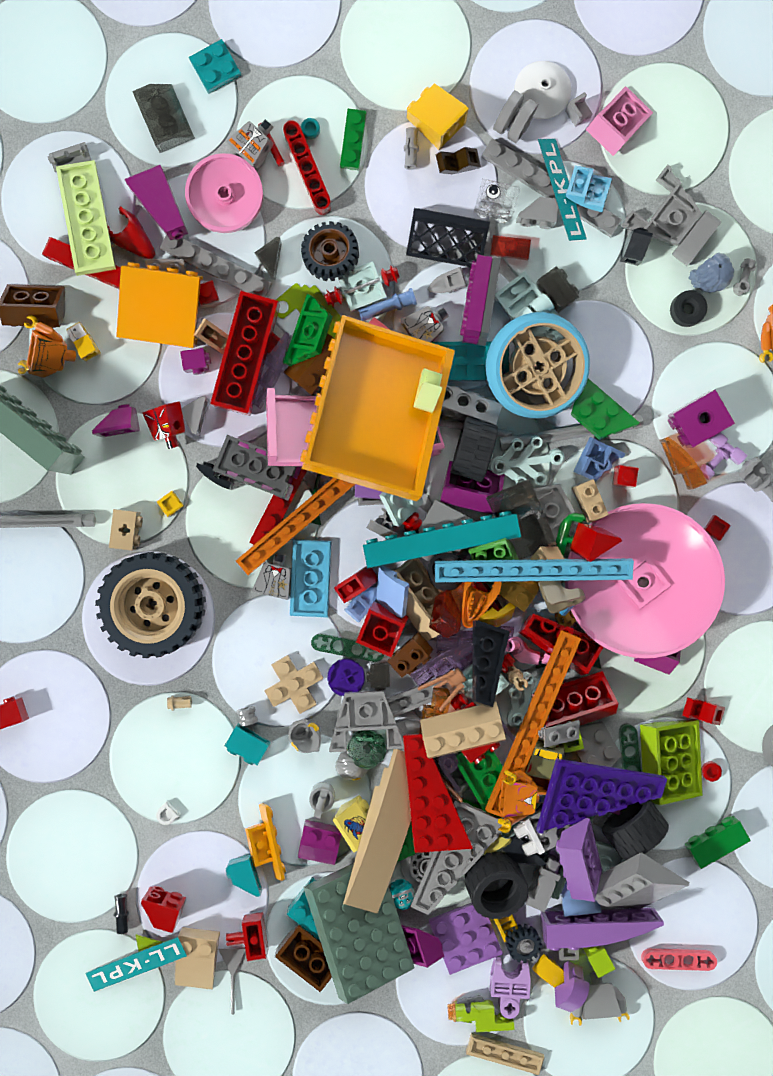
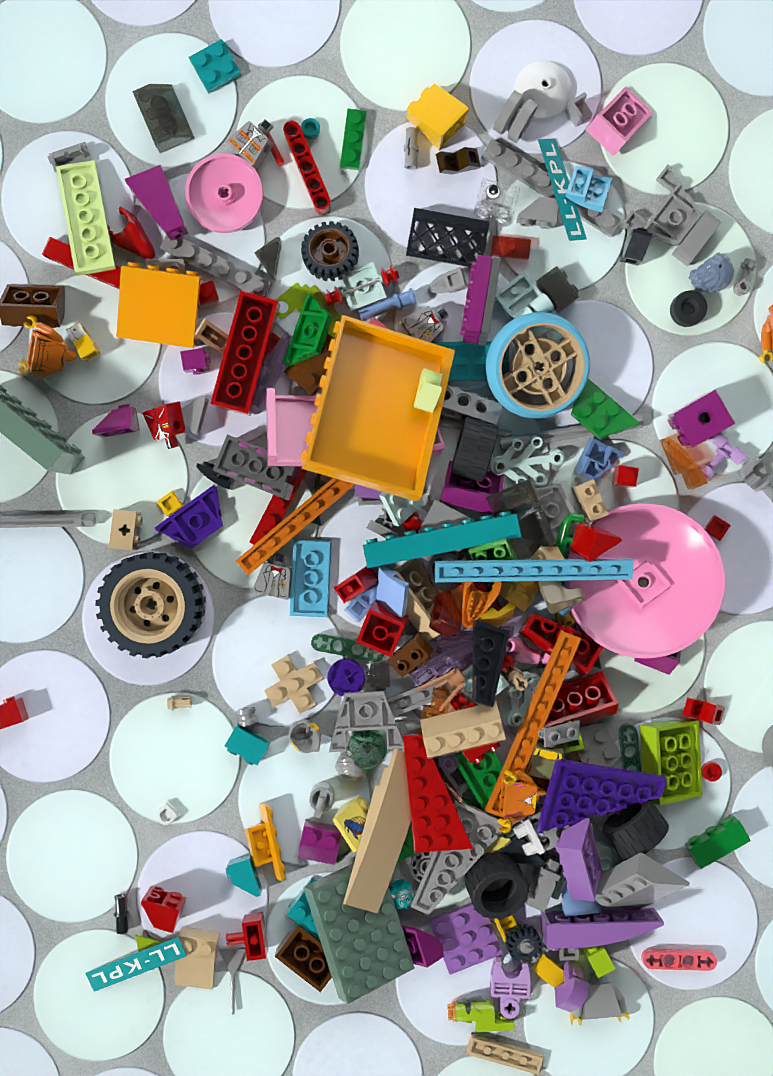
(194, 520): none -> dark purple wing

